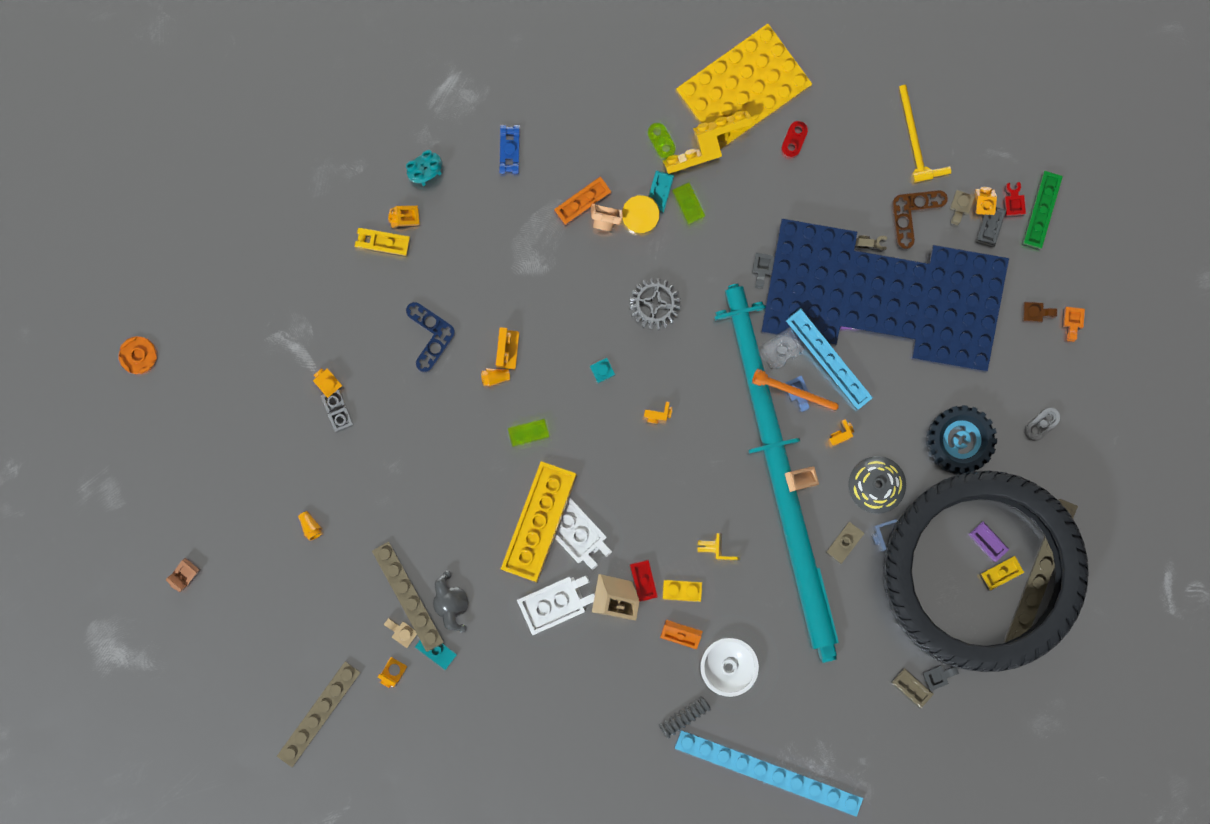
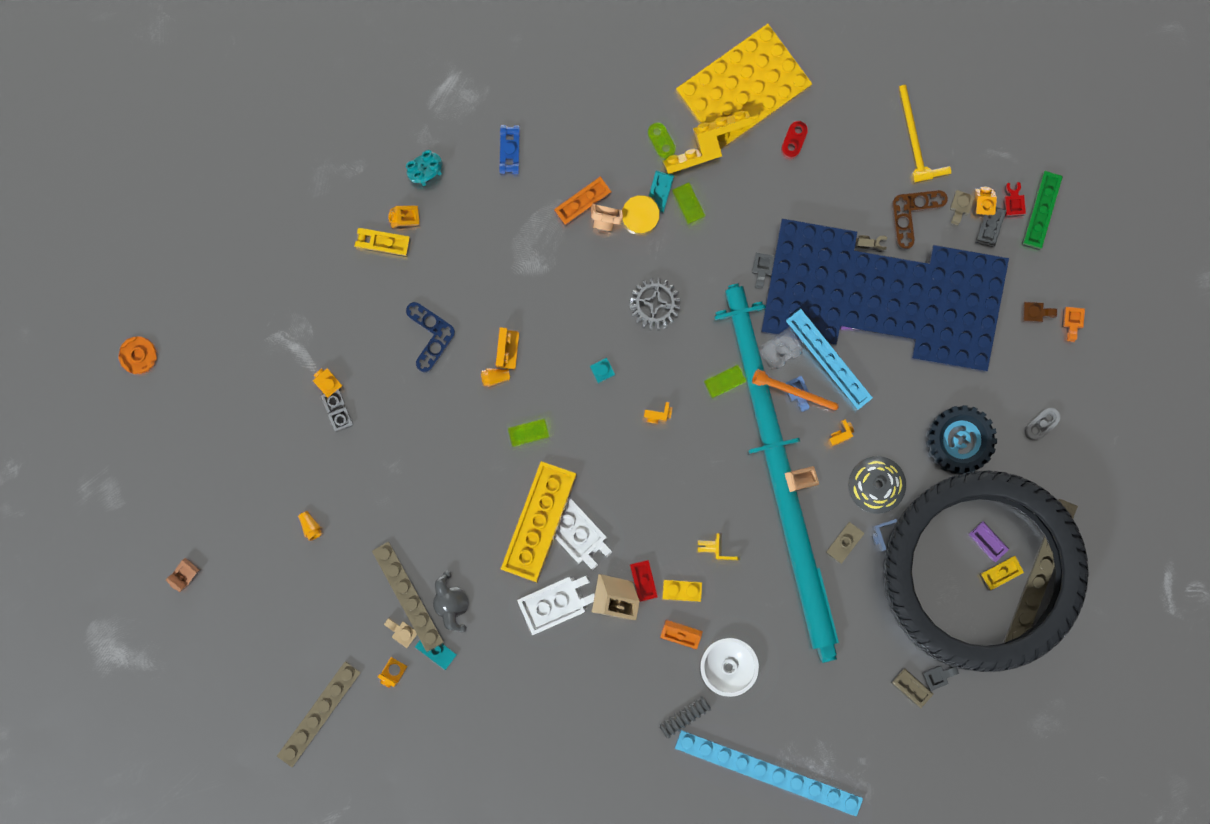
(724, 381): none -> clear neon green plate

